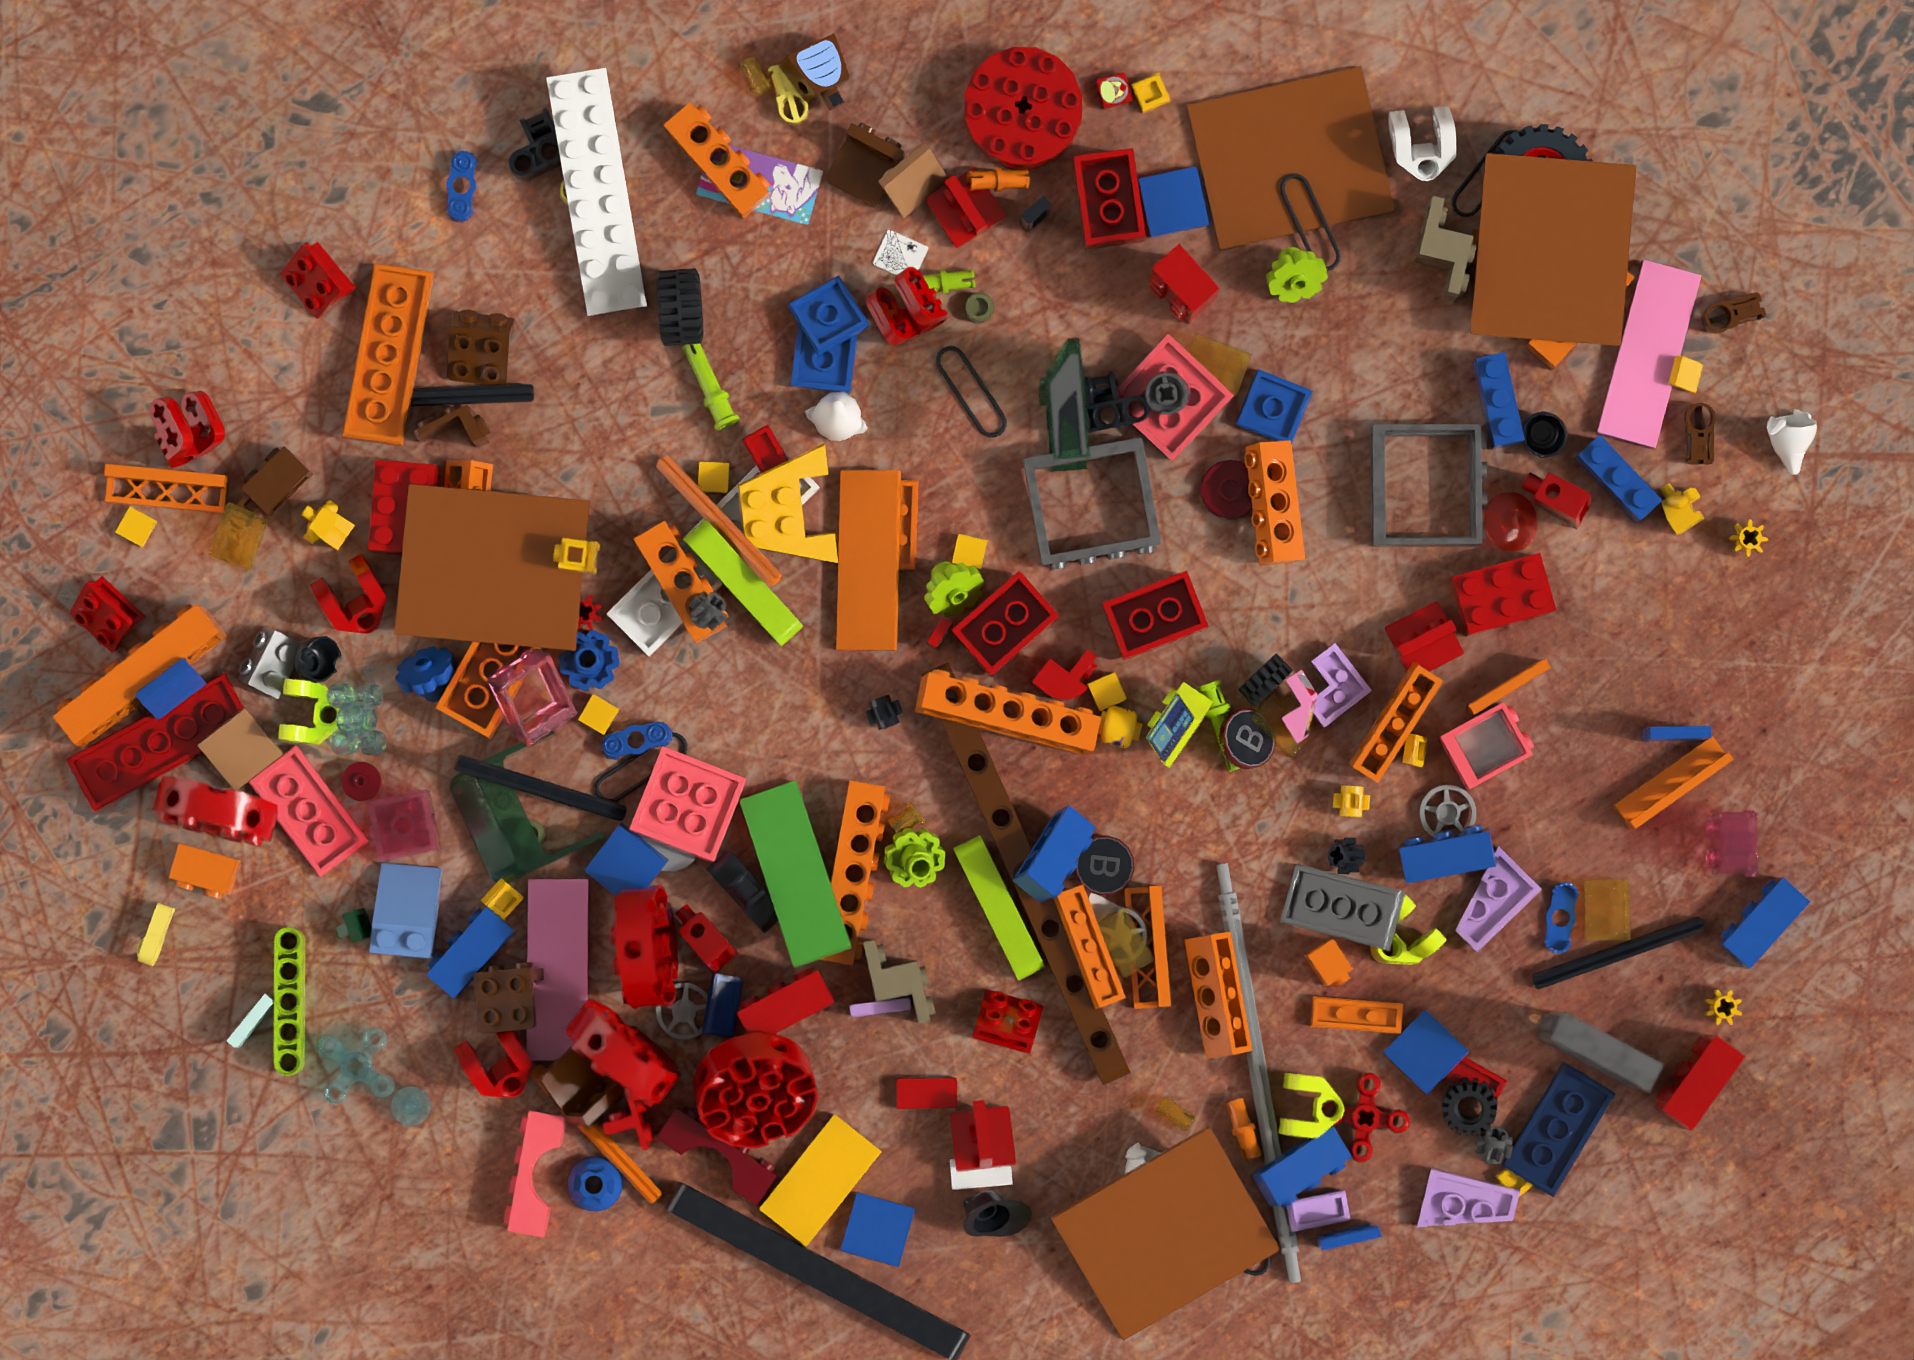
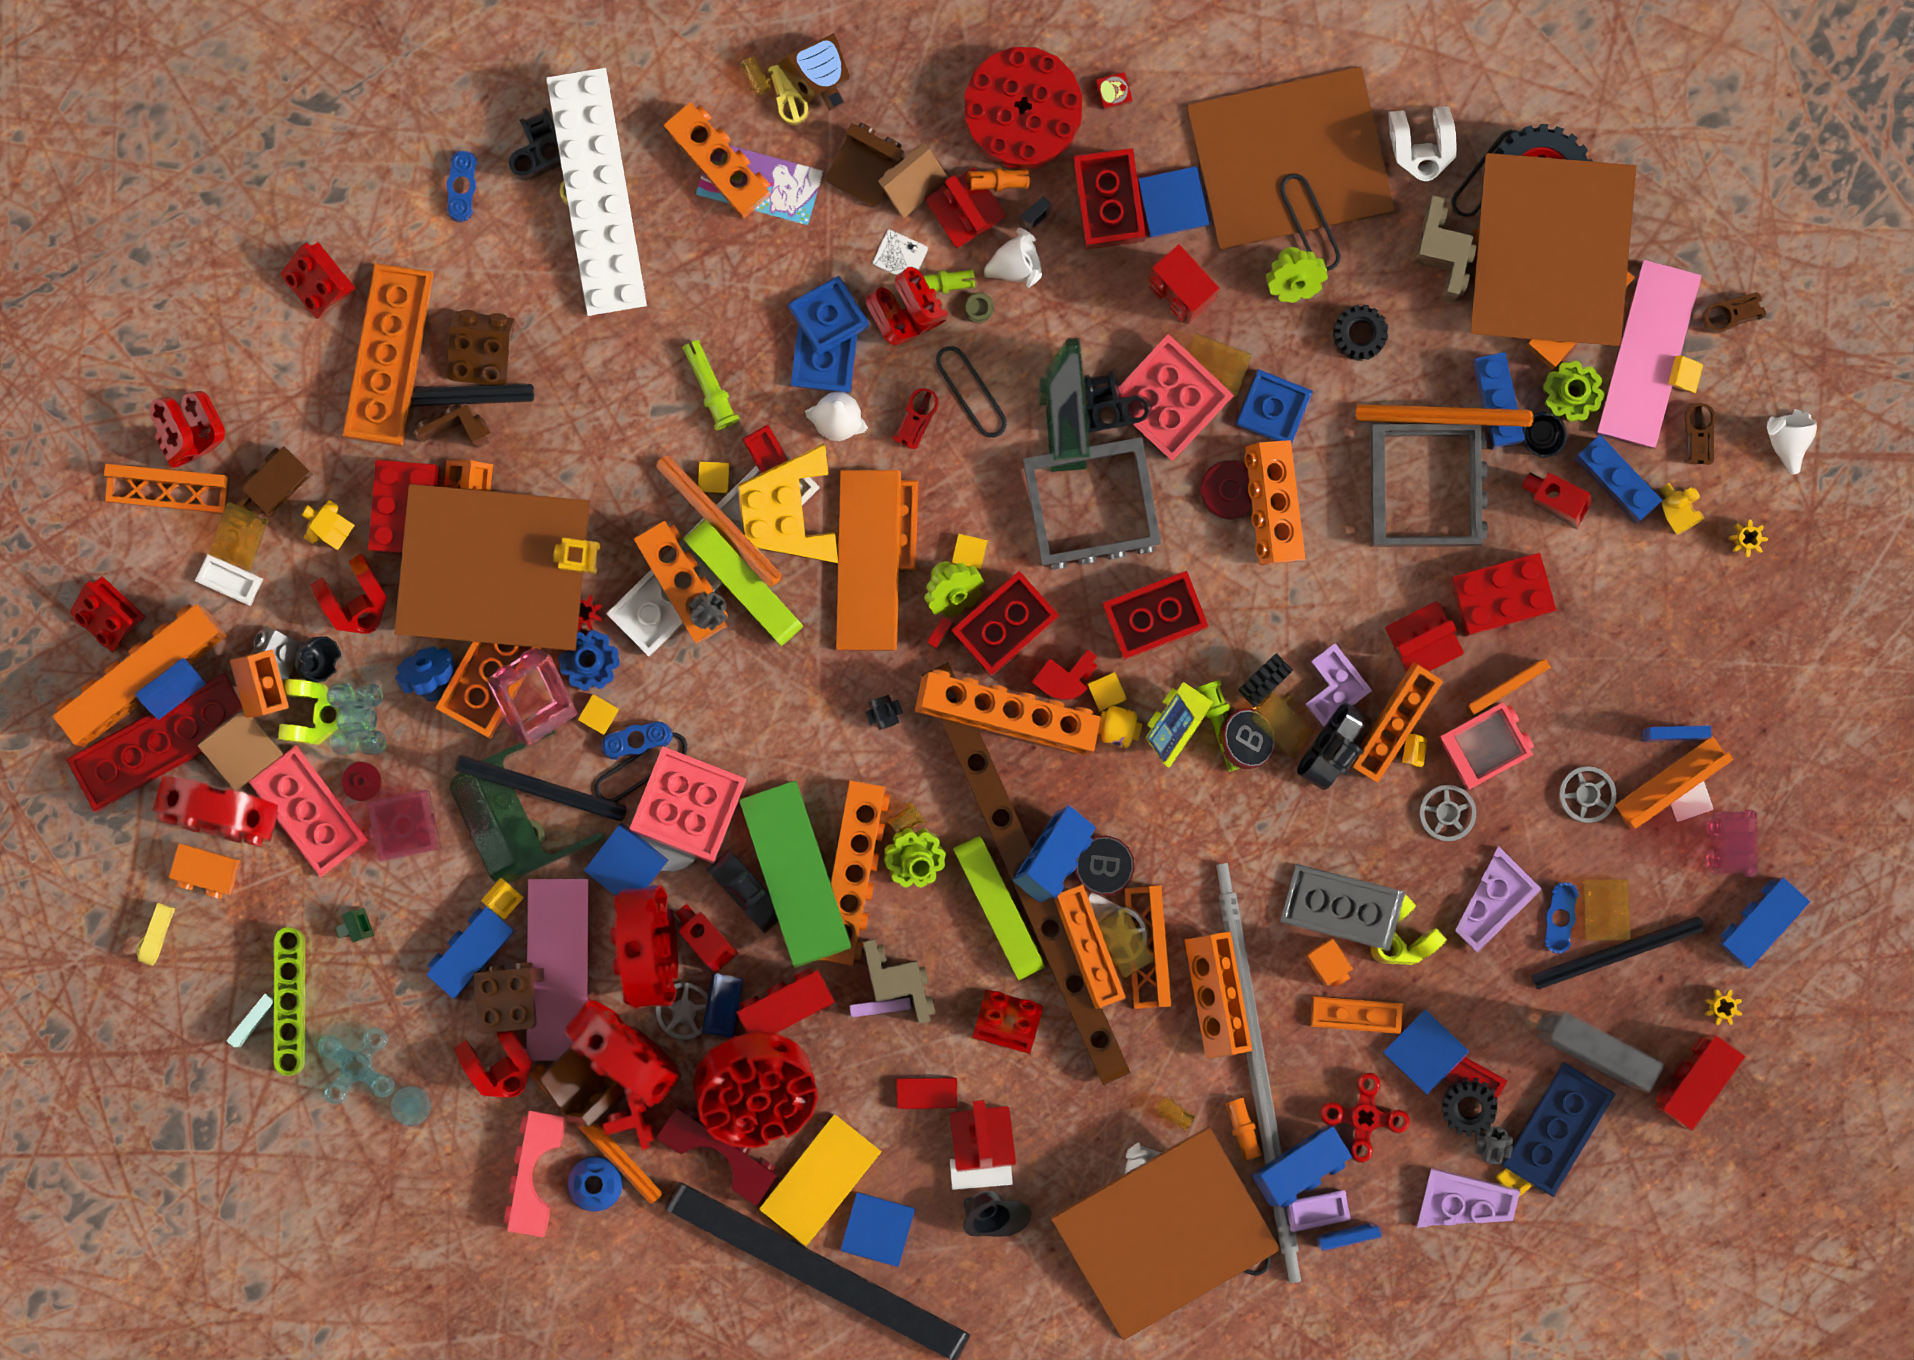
(136, 526): yellow tile -> none
(229, 579): none -> white tile
(259, 683): none -> orange brick
(406, 911): medium blue slope -> none
(680, 307): black tyre -> none
(914, 423): none -> red piece
(1016, 260): none -> white hat
(1150, 93): yellow tile -> none
(1167, 393): dark grey wheel -> none
(1300, 719): bright pink slope -> none
(1325, 1092): neon yellow piece -> none
(1335, 747): none -> black piece
(1346, 855): black gear -> none
(1351, 801): yellow gear -> none
(1360, 314): none -> black tyre
(1444, 415): none -> orange axle
(1447, 854): blue brick -> none
(1501, 524): clear red dish -> none
(1584, 381): none -> lime plant
(1587, 794): none -> light grey wheel
(1692, 803): none -> sticker

